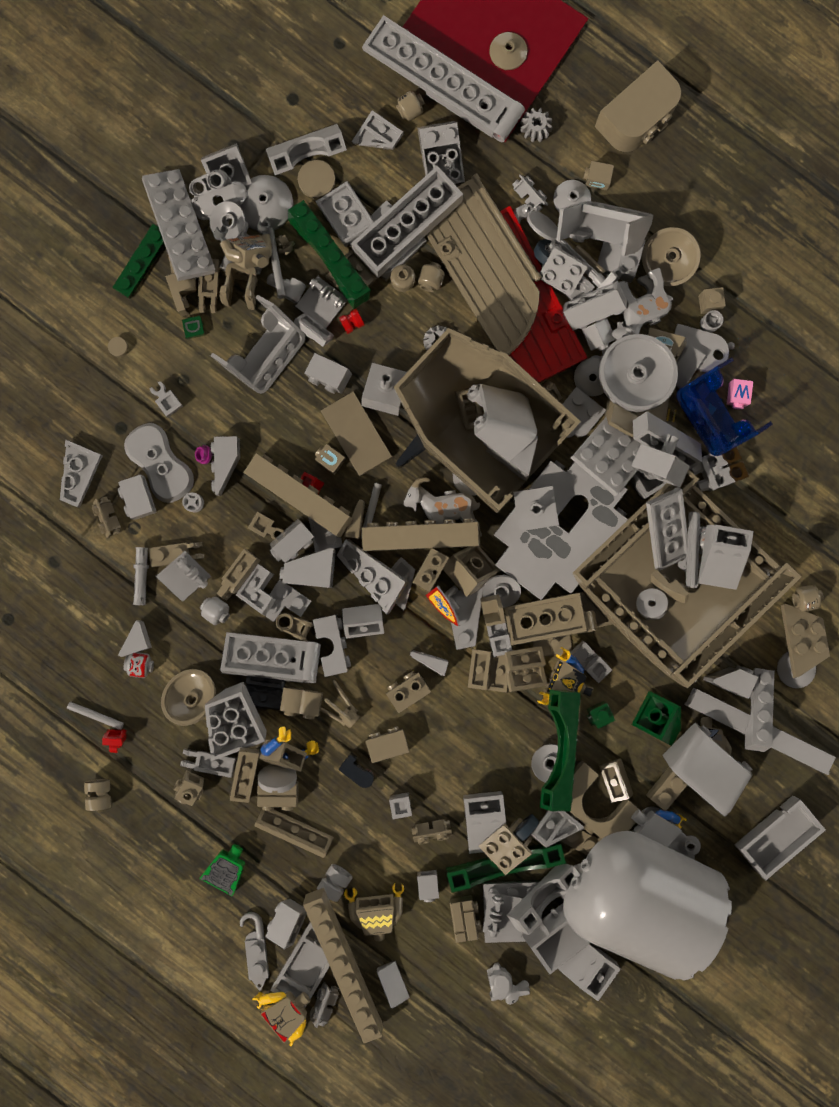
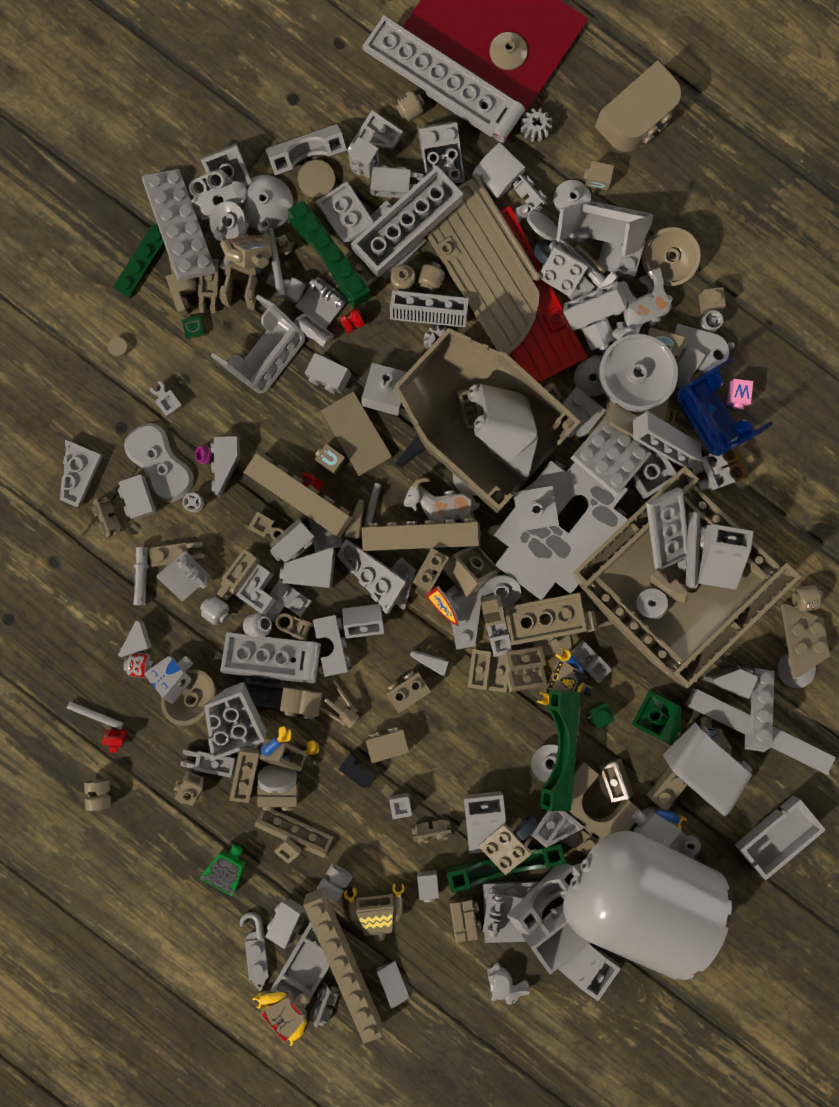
(170, 677): none -> light grey torso
(257, 625): none -> light grey head
(288, 850): none -> dark tan plate
(363, 157): none -> light grey brick
(392, 181): none -> light grey hinge
(428, 308): none -> light grey brick
(498, 170): none -> light grey slope
(661, 463): light grey brick -> none

